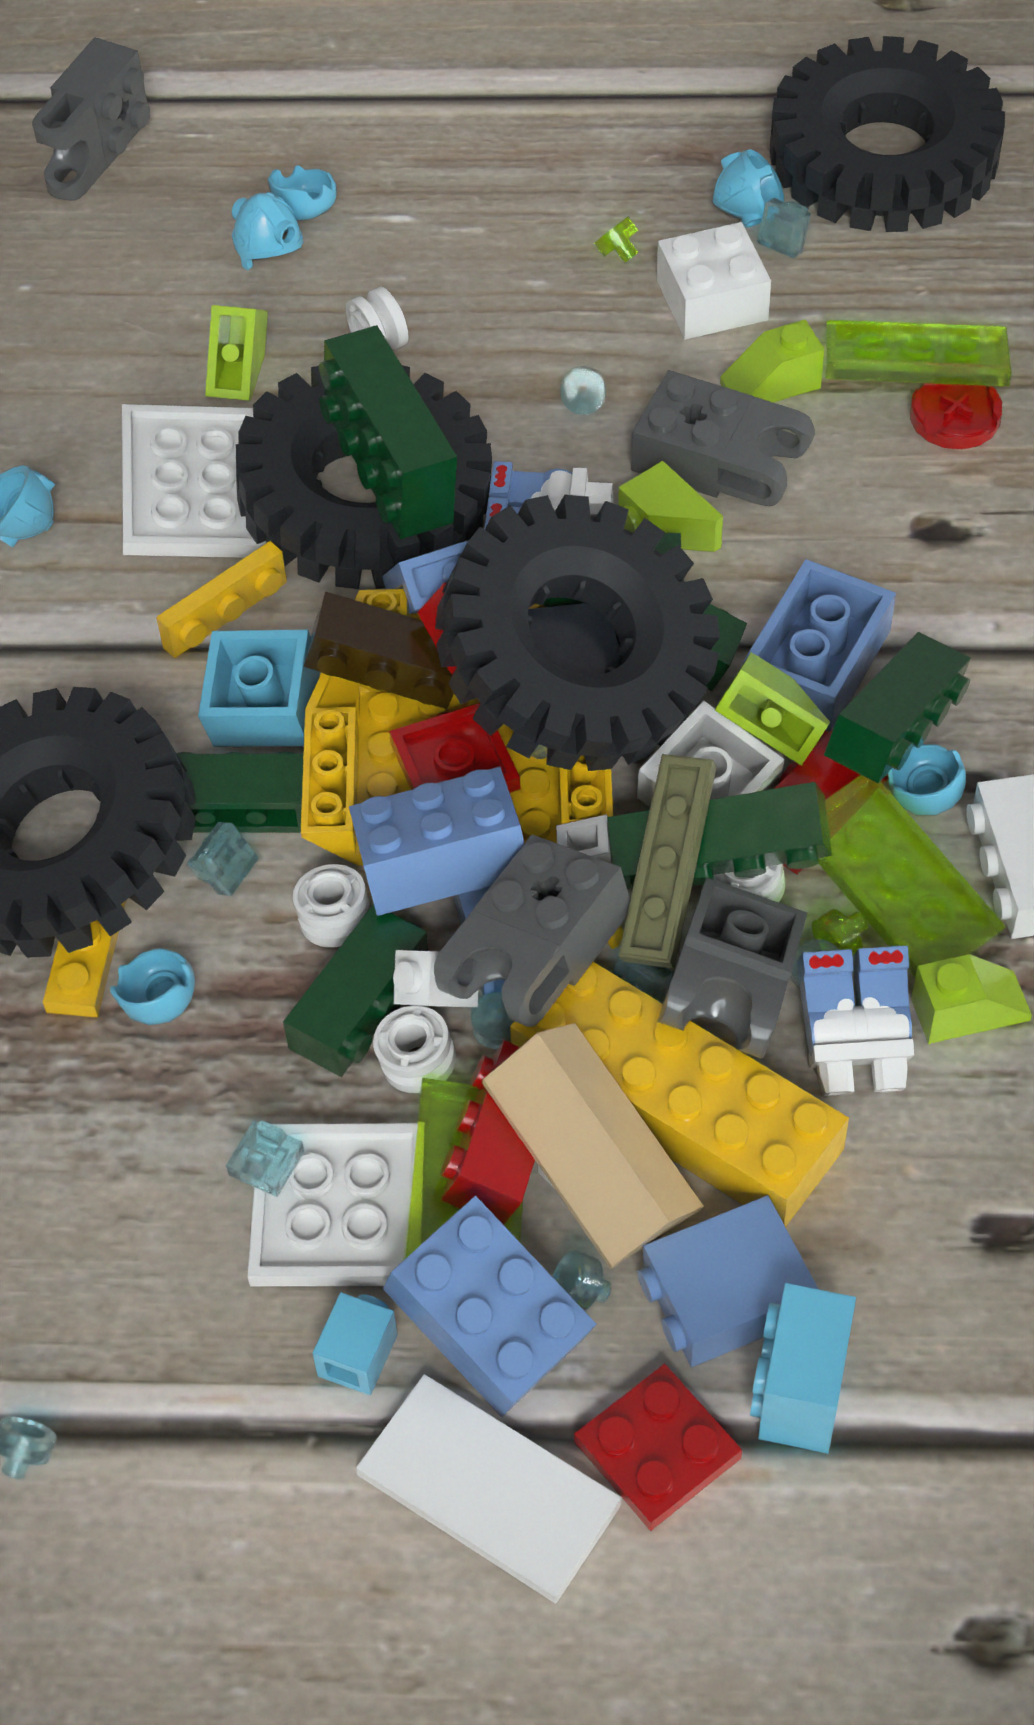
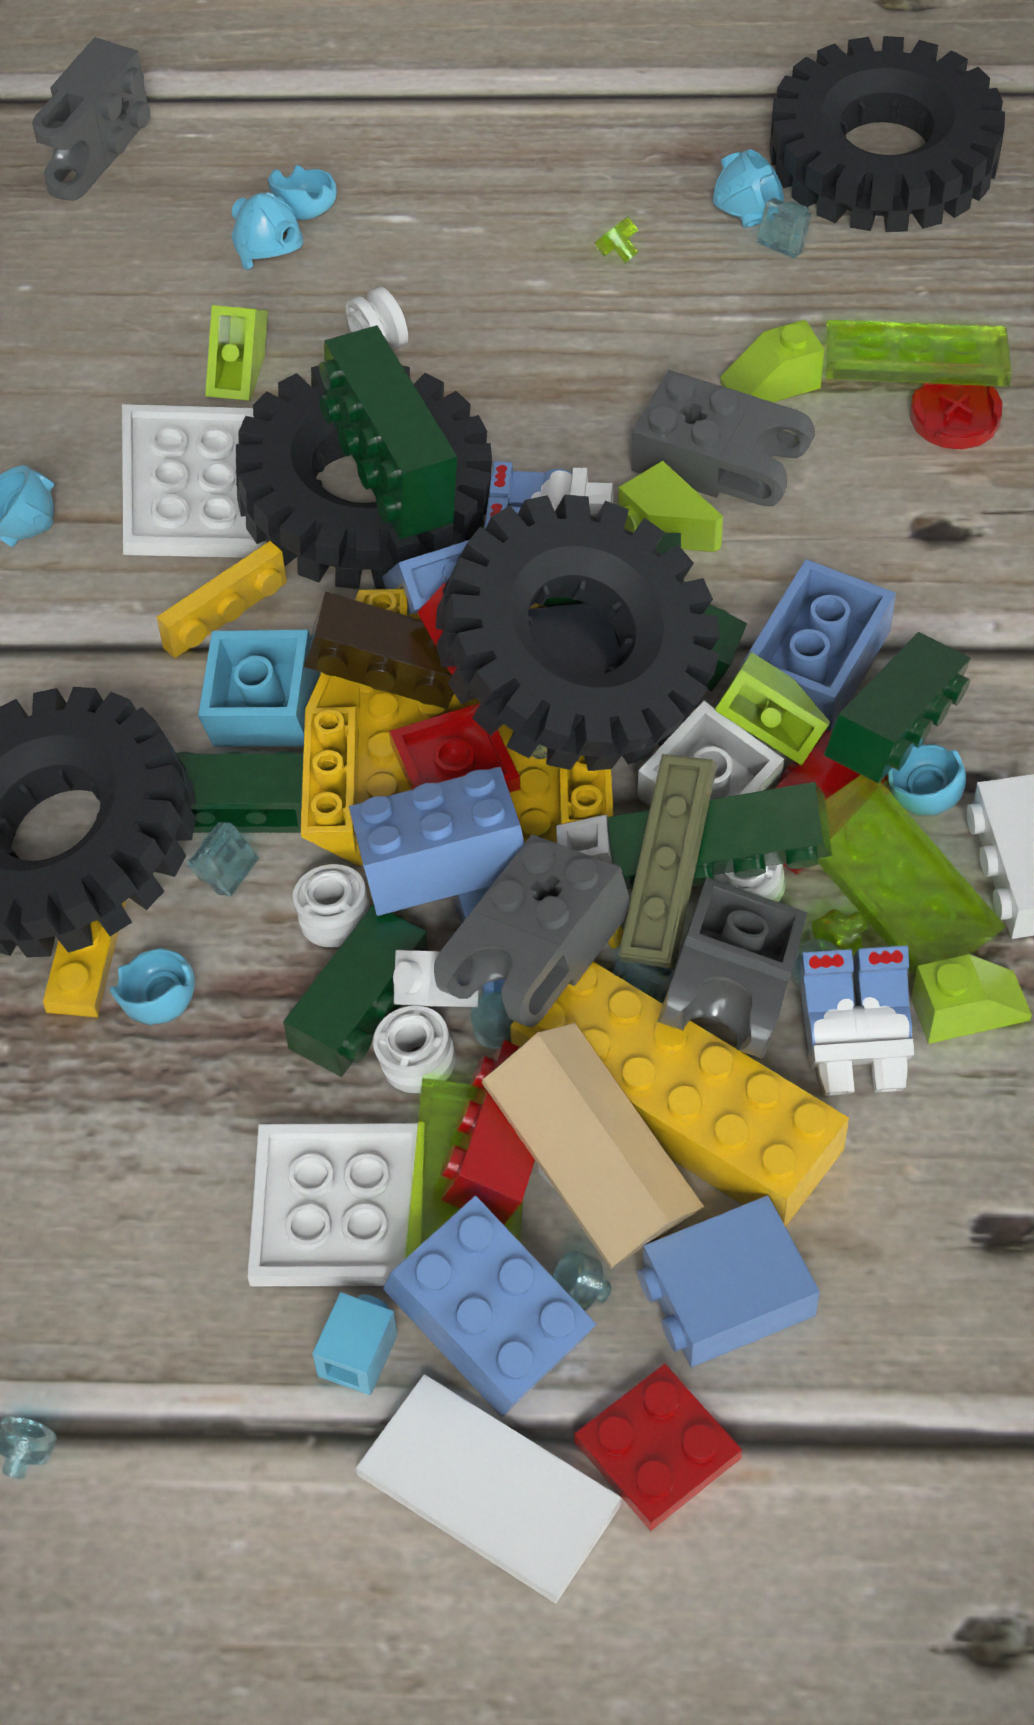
(265, 1157): clear light blue tile -> none
(585, 400): clear light blue tile -> none
(713, 280): white brick -> none
(802, 1367): medium azure brick -> none

